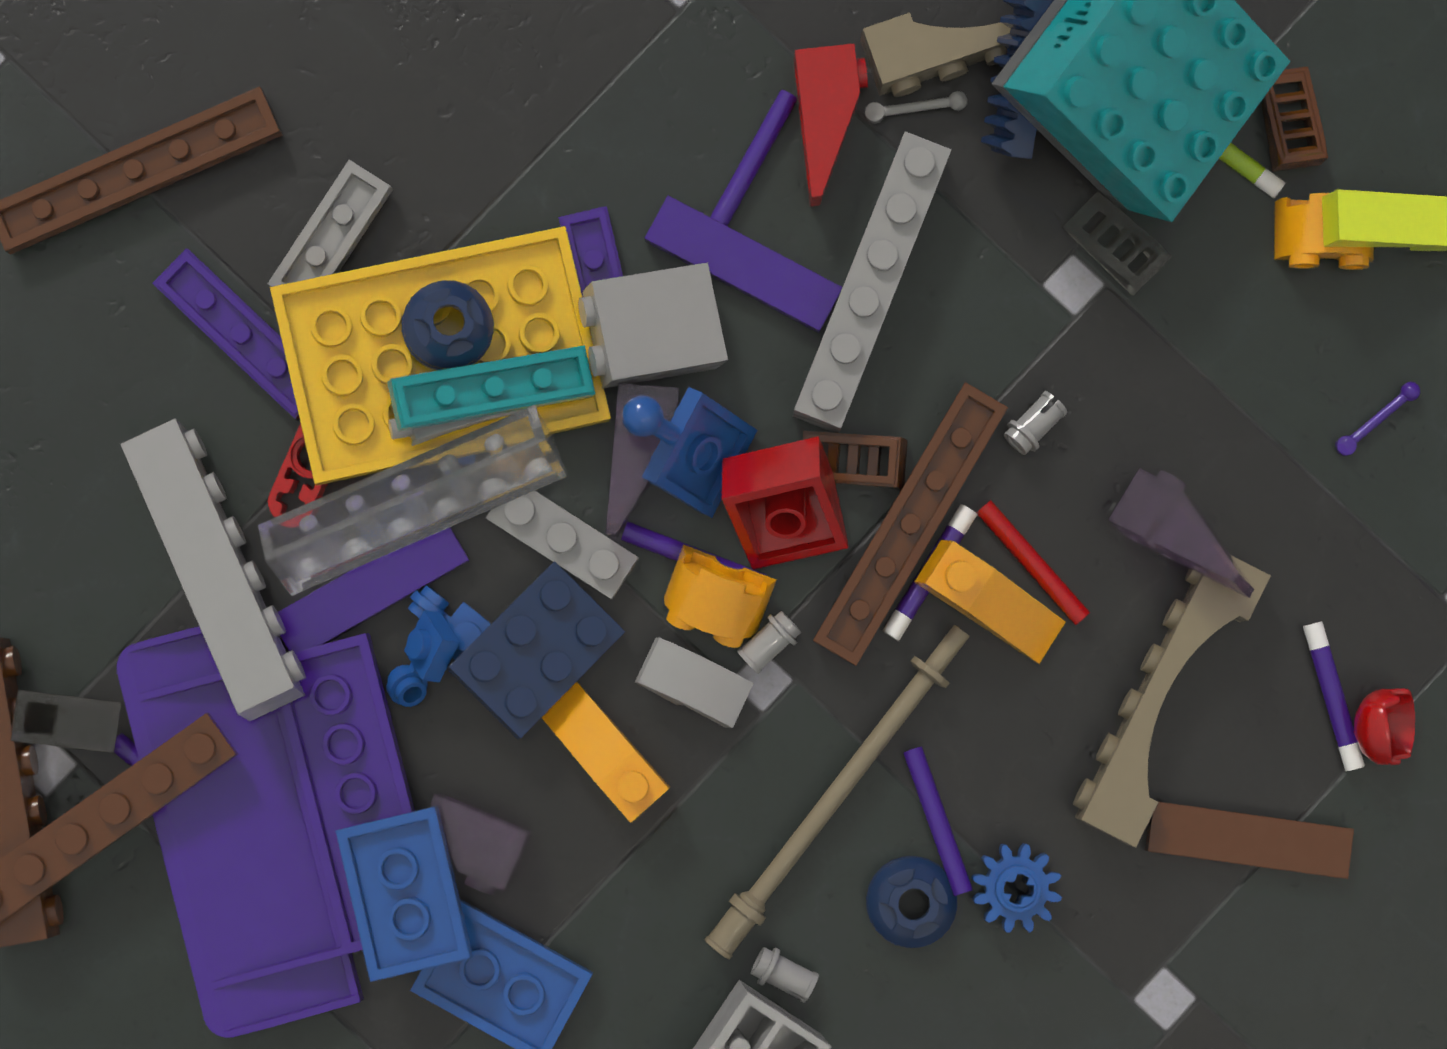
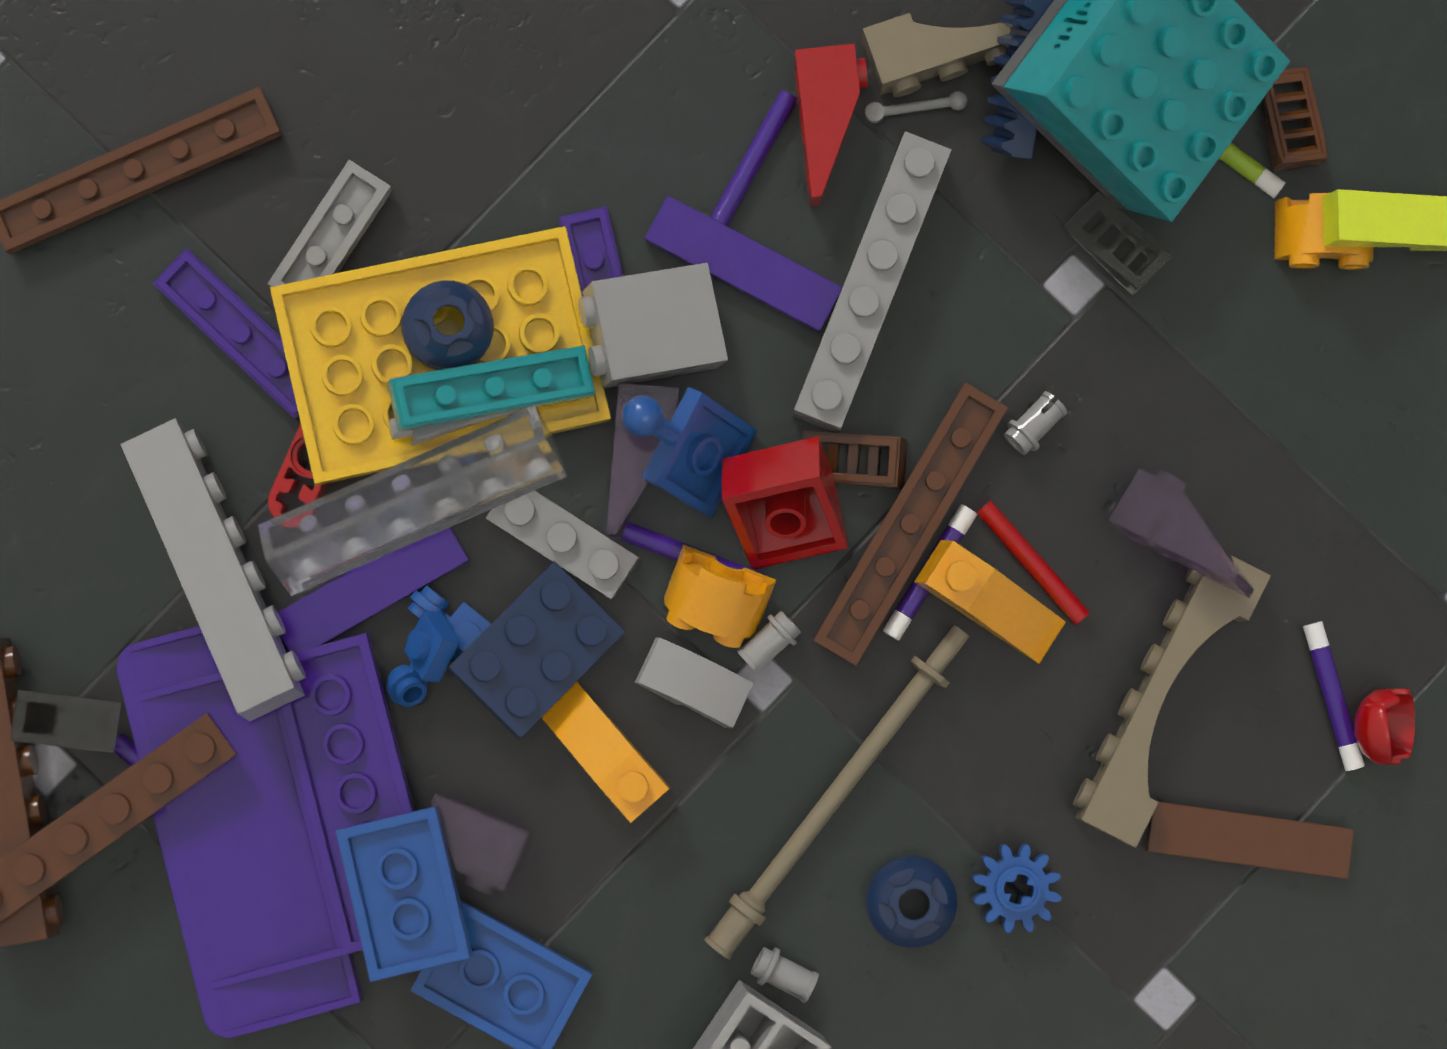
(937, 821): dark purple bar -> none
(1347, 444): dark purple hinge -> none

